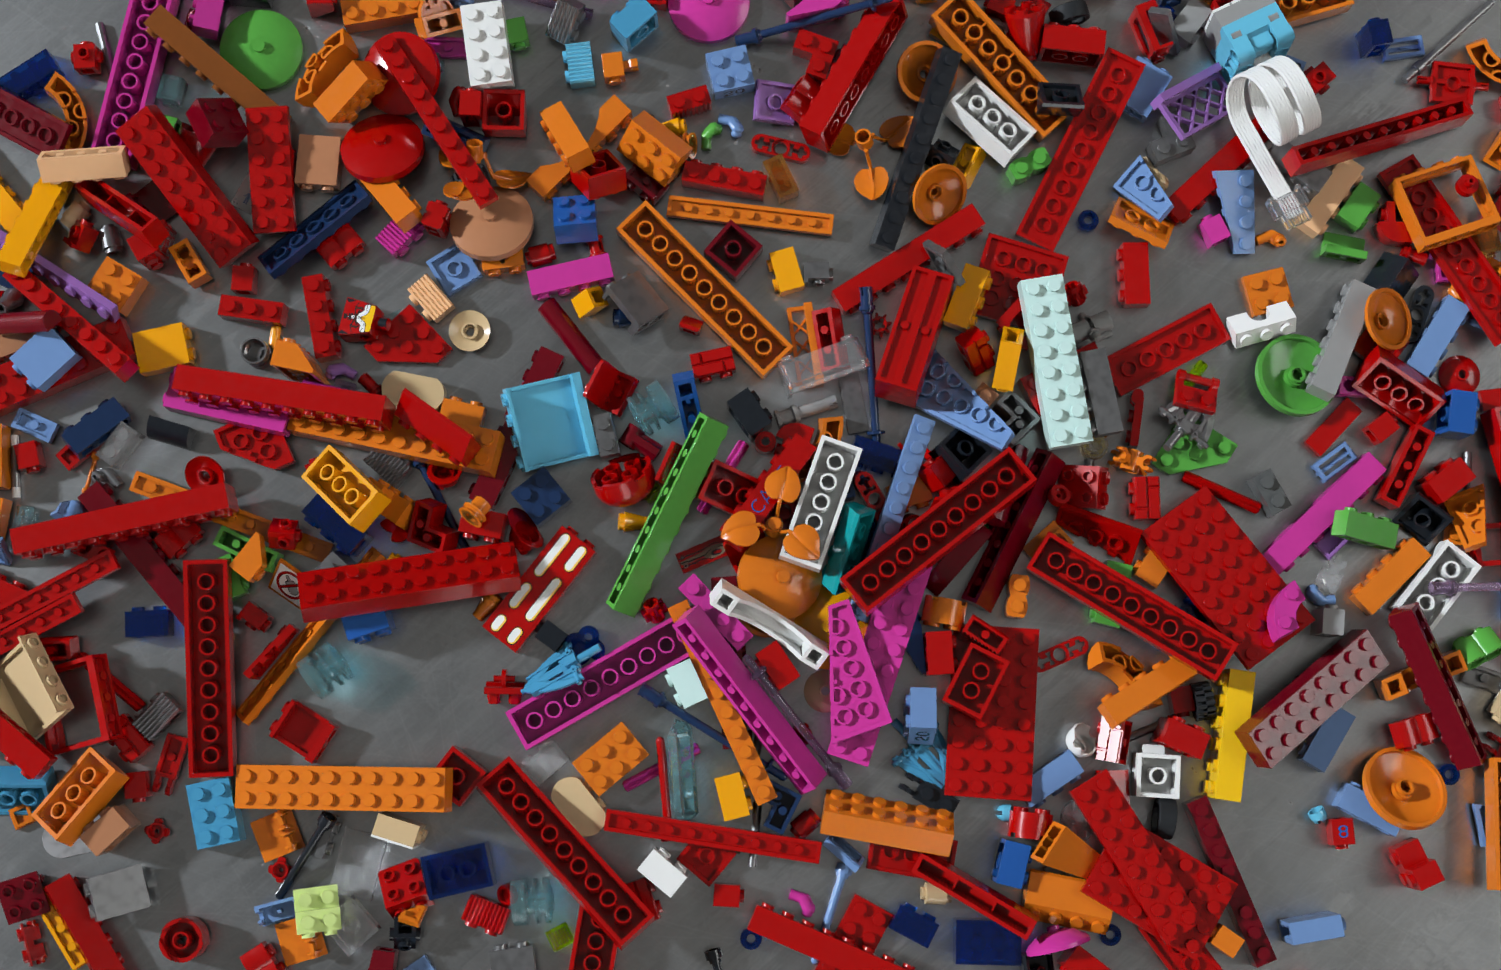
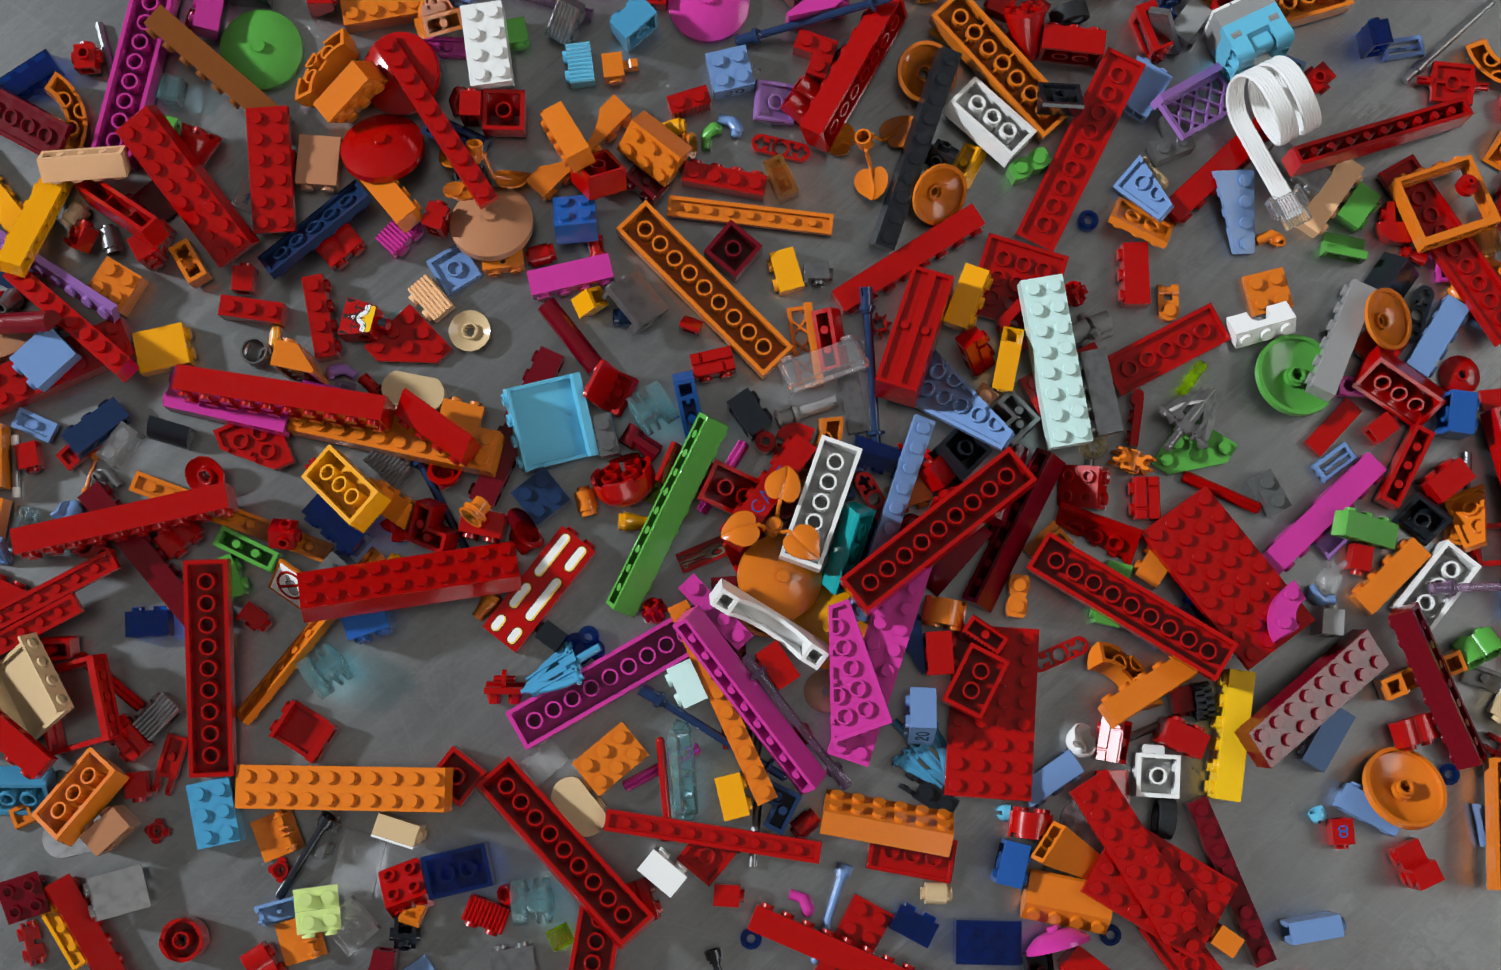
(217, 122): dark red brick -> none
(251, 559): orange slope -> none
(271, 652): red wing -> none
(586, 501): none -> orange brick
(844, 852): medium blue tile -> none
(943, 261): flat silver plate -> none
(976, 894): red brick -> none
(1058, 495): red tile -> none
(1167, 309): none -> orange plate
(1195, 398): red plate -> none
(1213, 230): dark pink brick -> none
(1359, 559): none -> red brick

